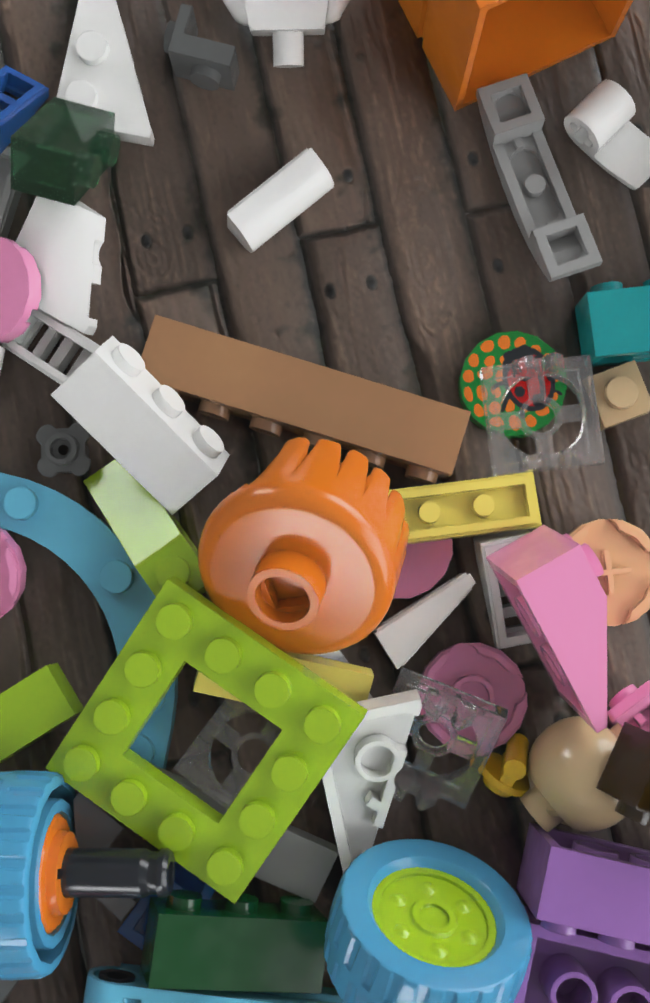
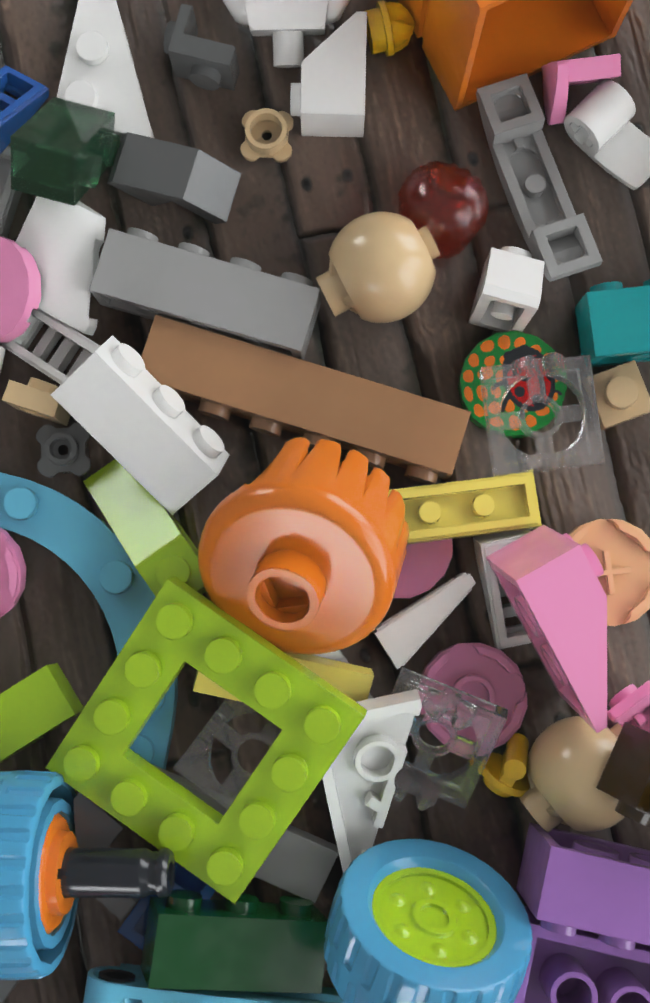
(36, 400): none -> tan plate
(174, 173): none -> dark grey slope
(205, 292): none -> light grey brick
(271, 121): none -> tan plate
(279, 200): white brick -> none
(334, 83): none -> white slope
(380, 268): none -> tan brick
(388, 27): none -> yellow plate
(447, 202): none -> clear red hair
(508, 290): none -> white slope
(564, 73): none -> bright pink tile

